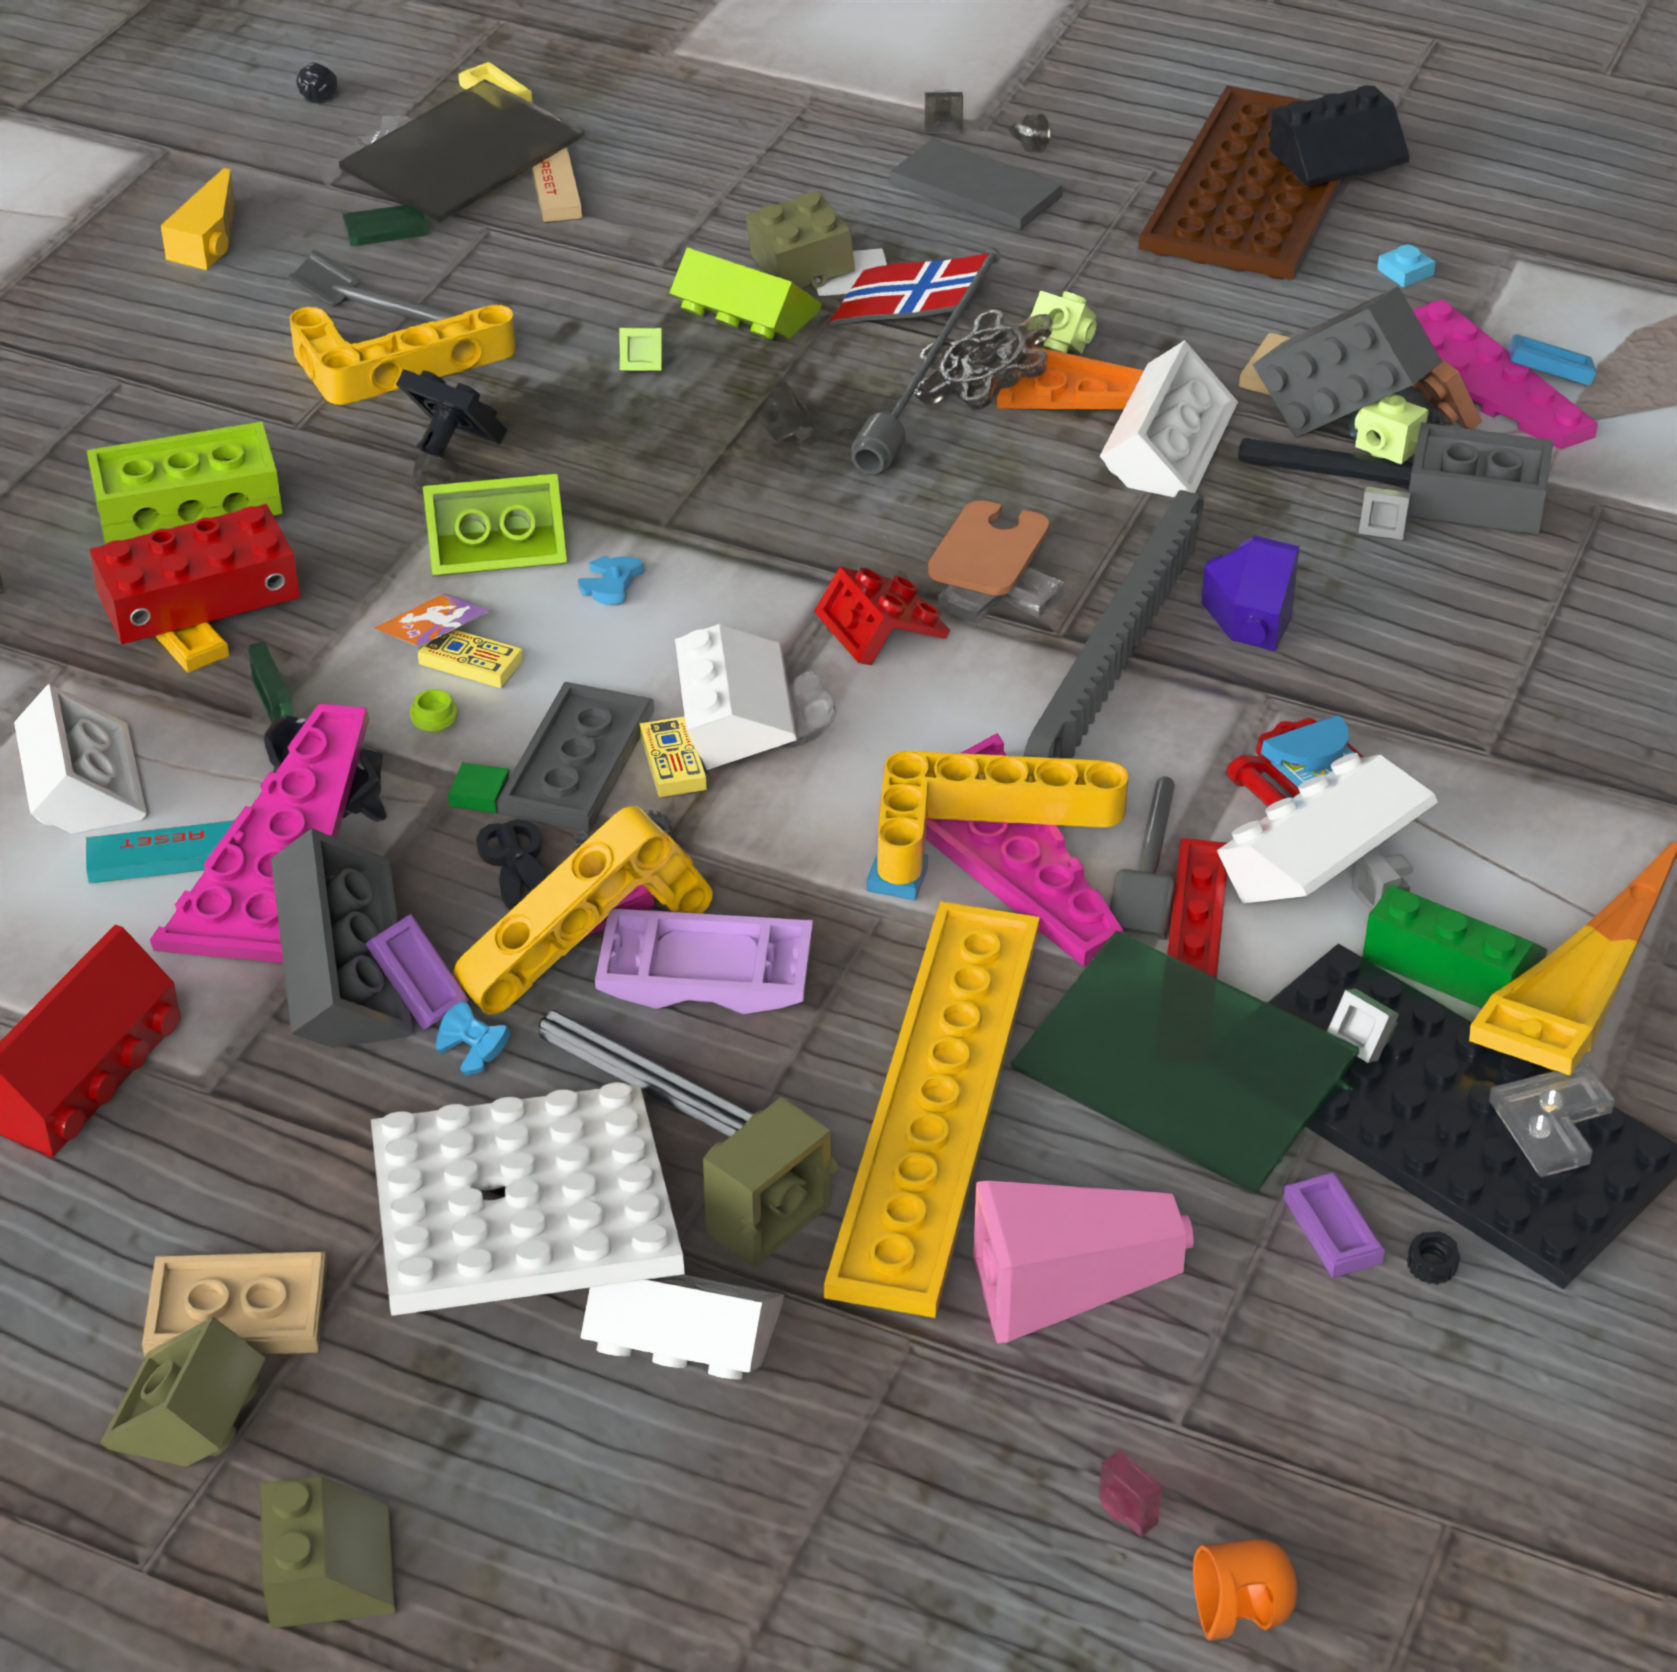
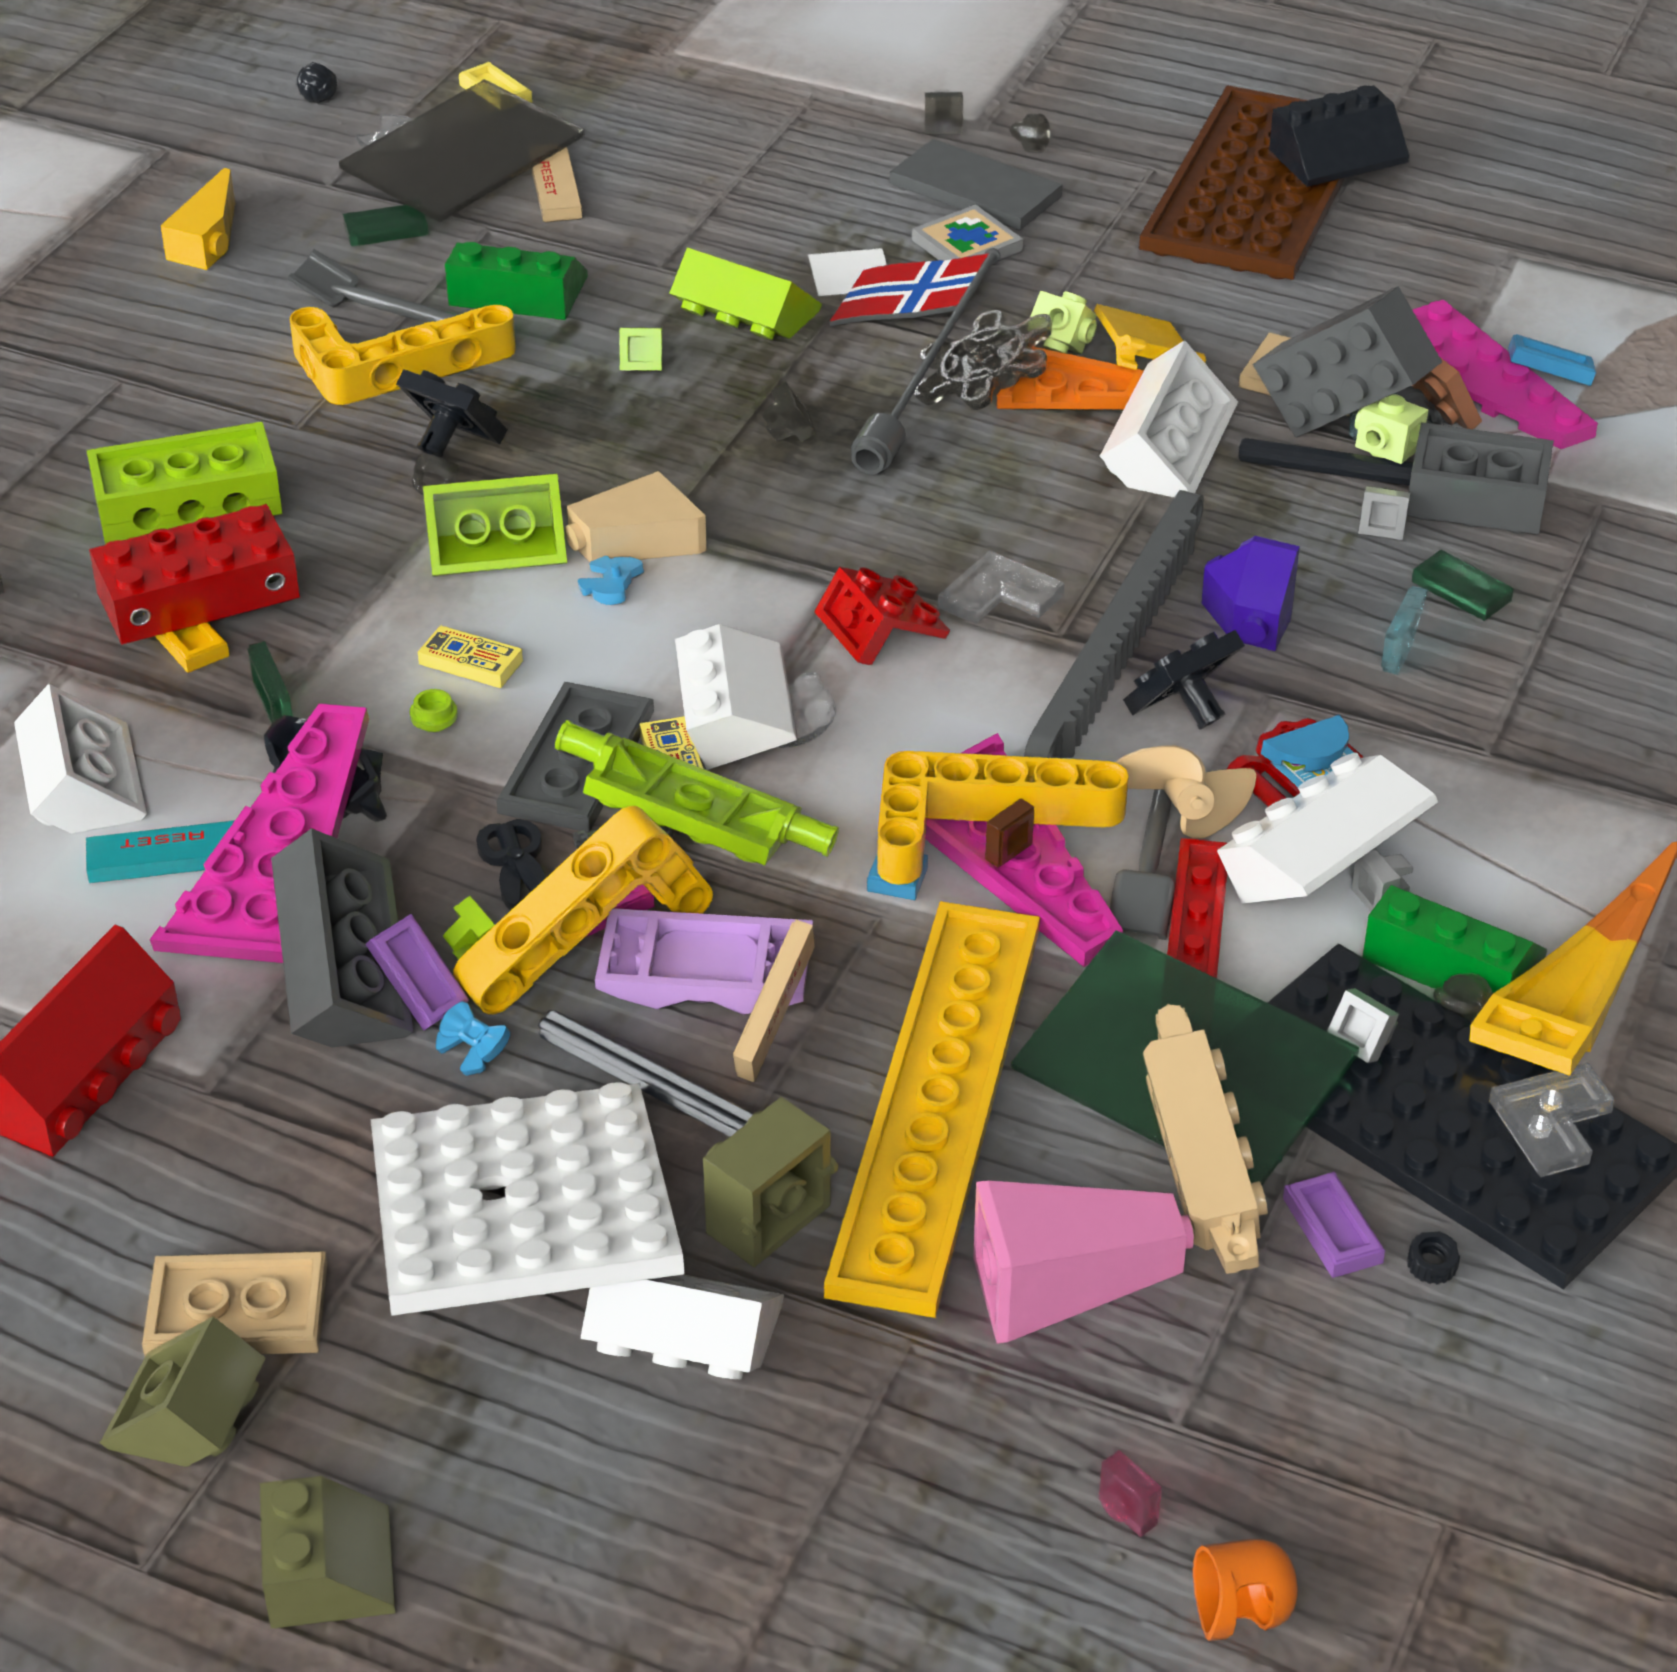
(431, 619): sticker -> none
(468, 928): none -> lime tile
(477, 787): green tile -> none
(515, 278): none -> green slope
(637, 521): none -> tan slope
(692, 798): none -> lime plate
(773, 1000): none -> tan tile
(801, 240): olive brick -> none
(965, 235): none -> tile
(987, 557): nougat piece -> none
(1009, 833): none -> reddish brown tile
(1138, 335): none -> yellow flag
(1186, 676): none -> black plate
(1202, 1142): none -> tan hinge
(1203, 798): none -> tan piece
(1403, 630): none -> clear light blue tile
(1406, 265): medium azure plate -> none
(1462, 585): none -> clear green tile
(1464, 994): none -> clear smoke tile

